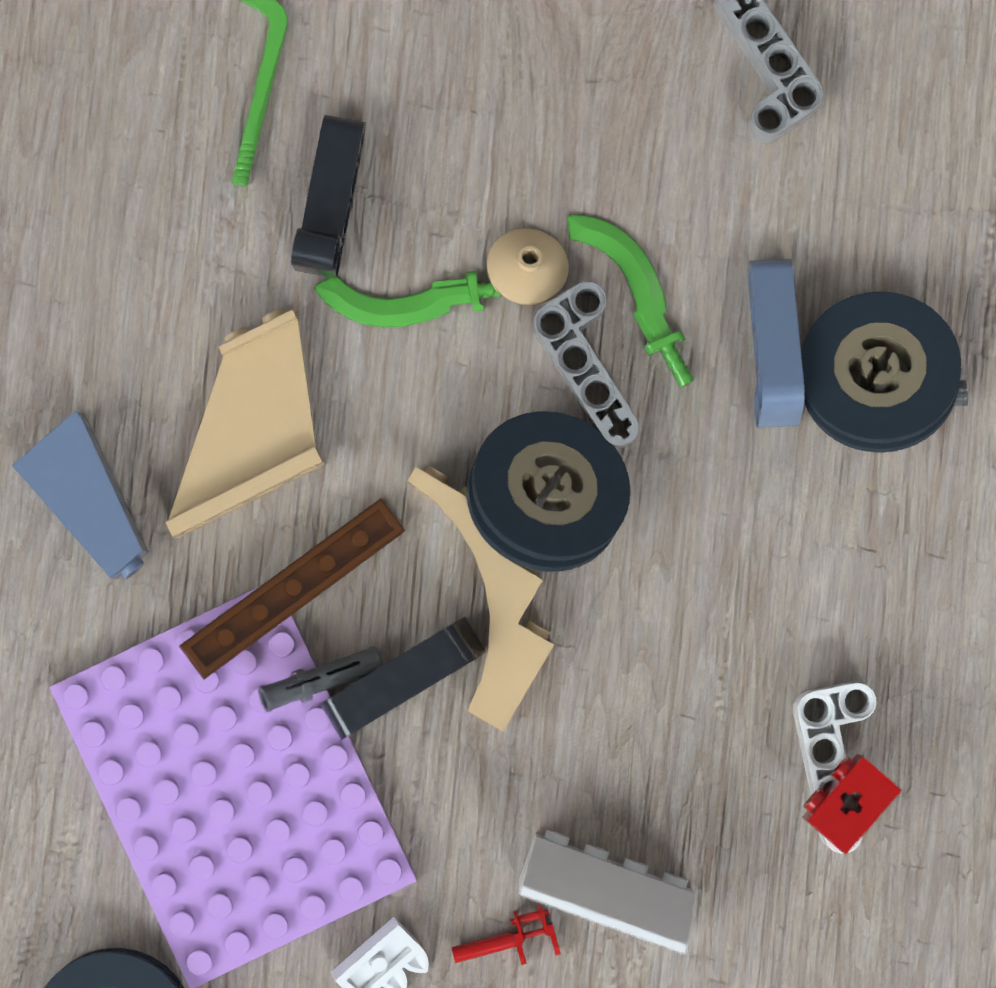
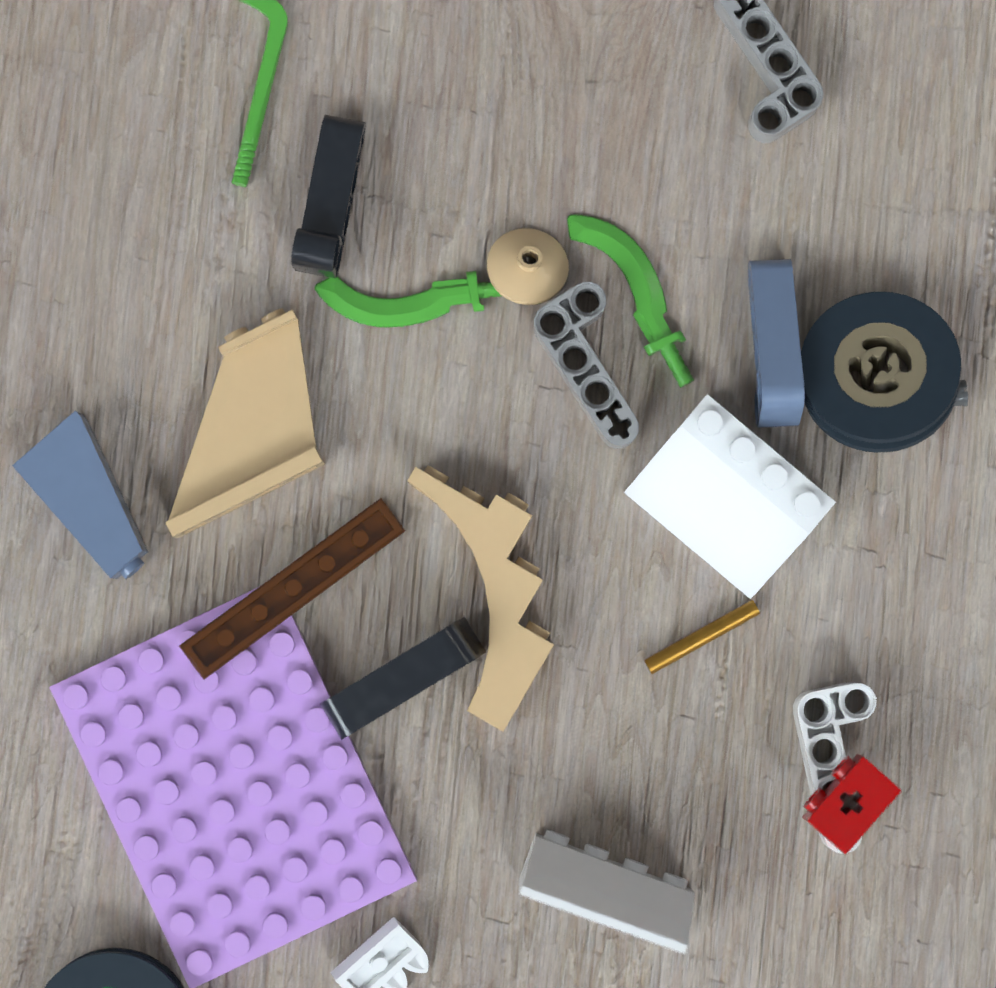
(305, 684): dark grey pin -> none
(508, 939): red piece -> none
(576, 516): black wheel -> none
(702, 637): none -> pearl gold bar
(729, 497): none -> white slope

